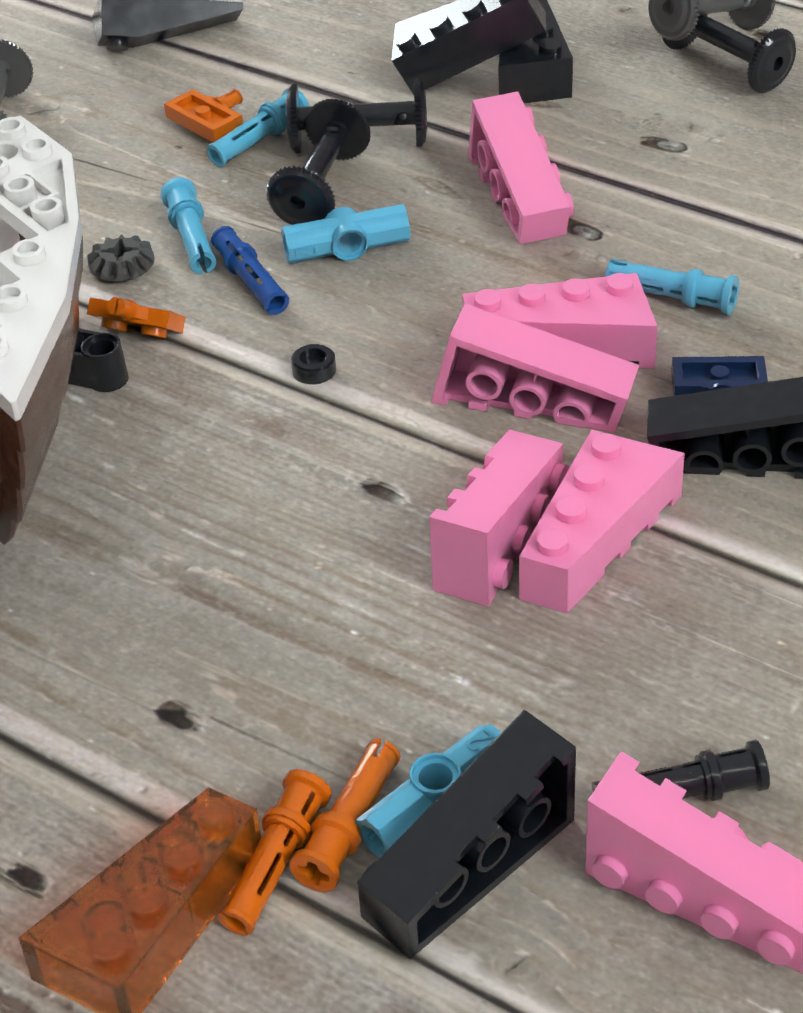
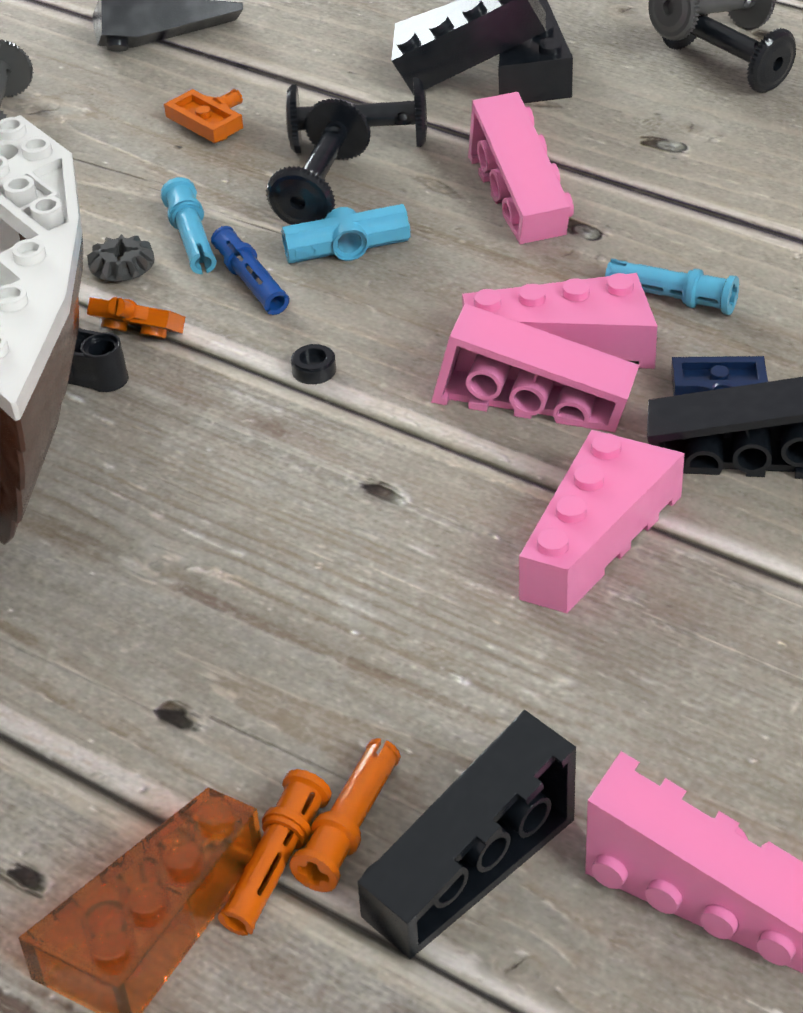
(269, 120): medium azure pin -> none
(428, 781): medium azure piece -> none
(494, 516): bright pink wedge -> none
(716, 773): black pin -> none

